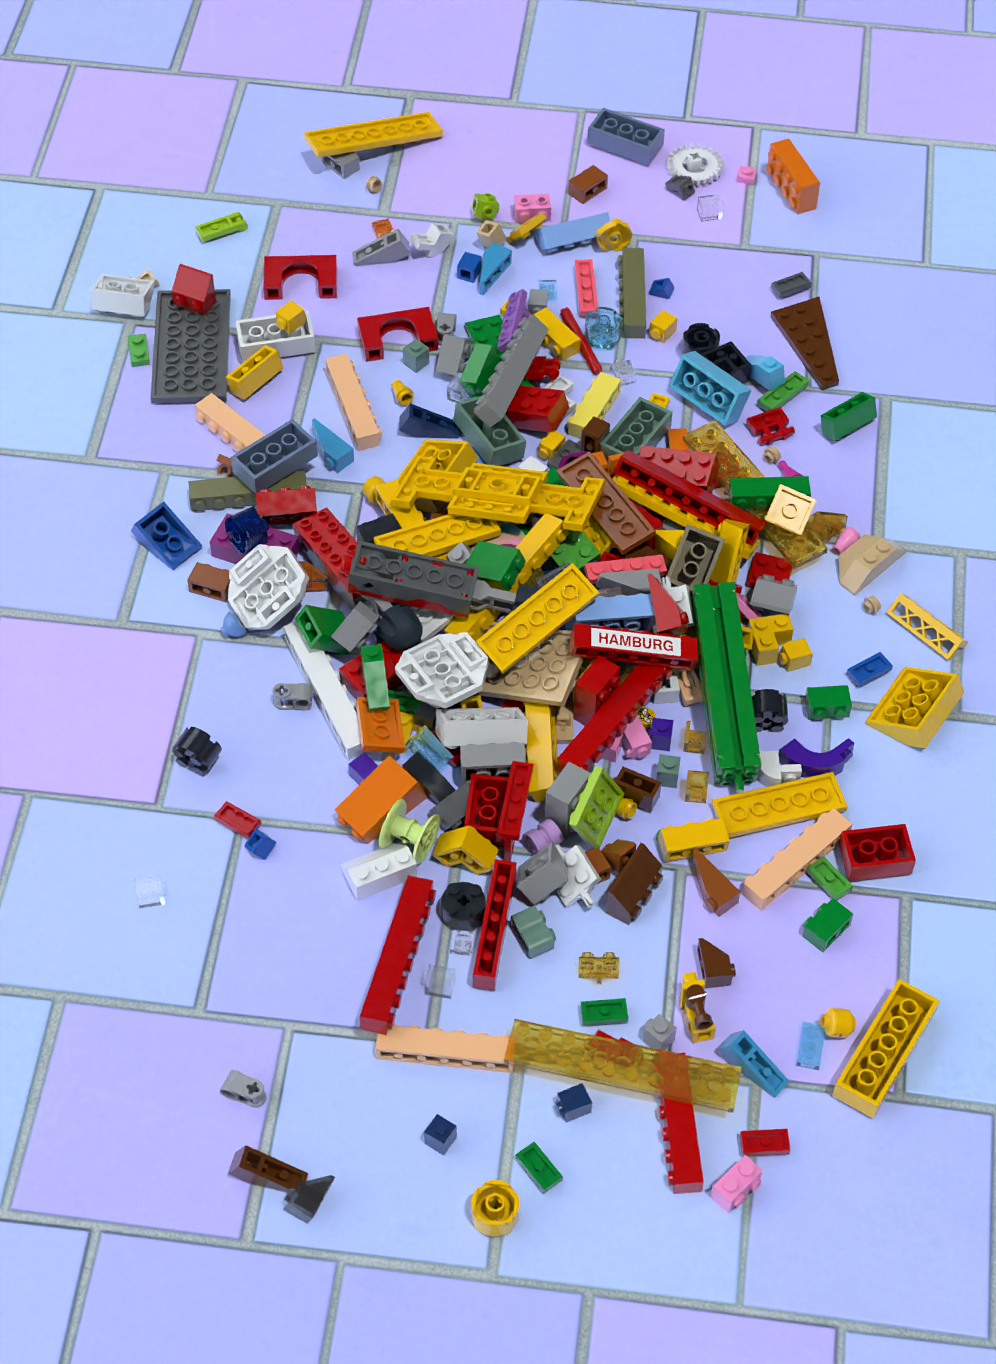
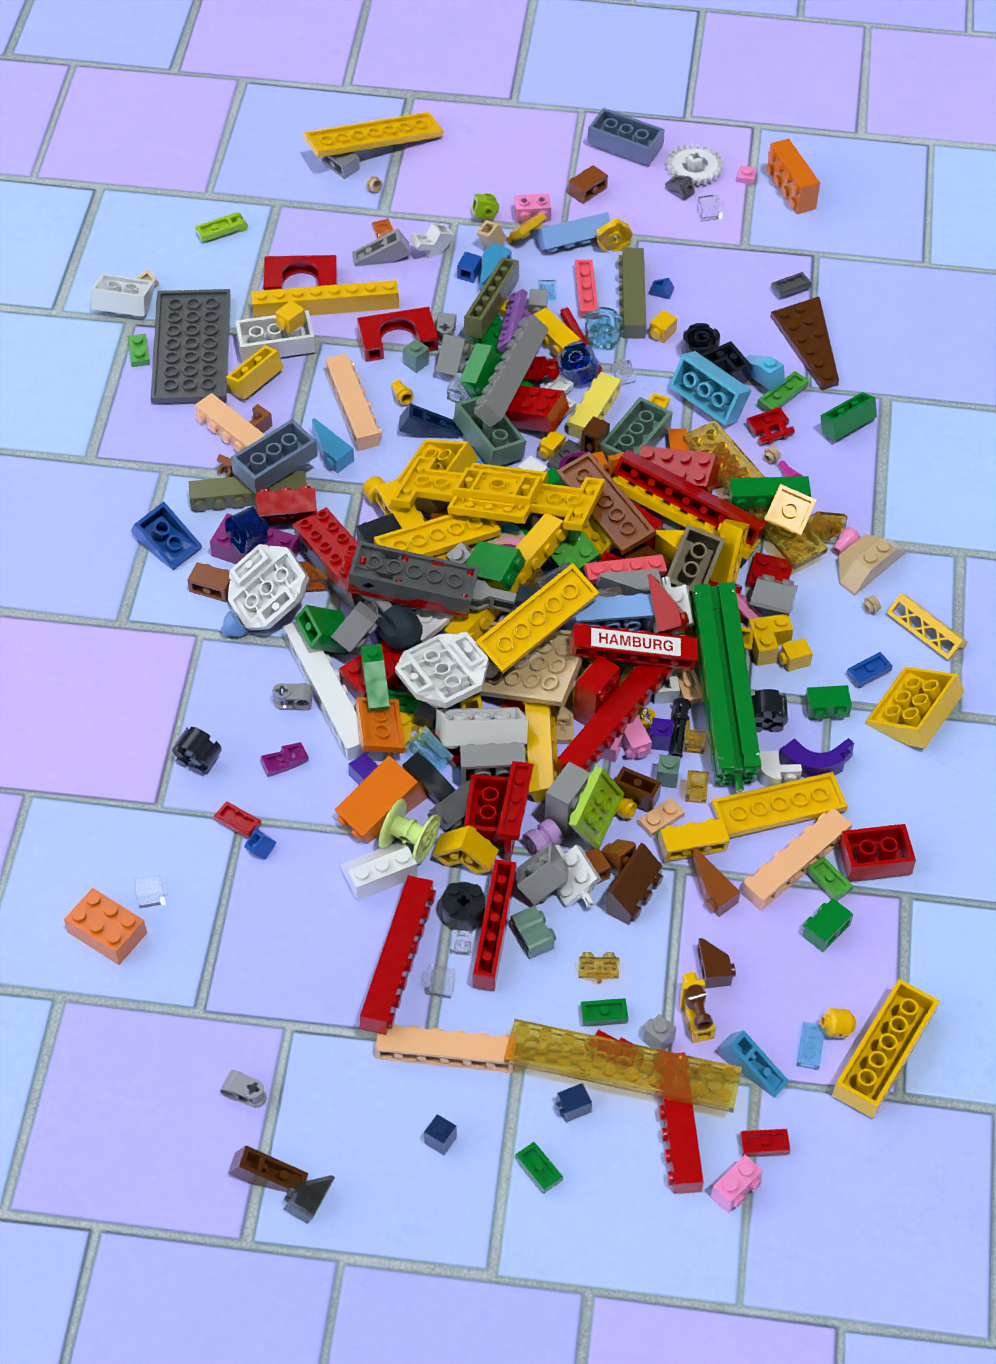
(105, 926): none -> orange brick
(193, 289): red slope -> none
(261, 418): none -> dark orange panel
(287, 759): none -> magenta slope
(329, 298): none -> yellow brick
(491, 298): none -> olive brick
(495, 1221): yellow brick -> none
(578, 363): none -> clear blue brick
(661, 816): none -> light nougat plate
(680, 718): none -> black pin

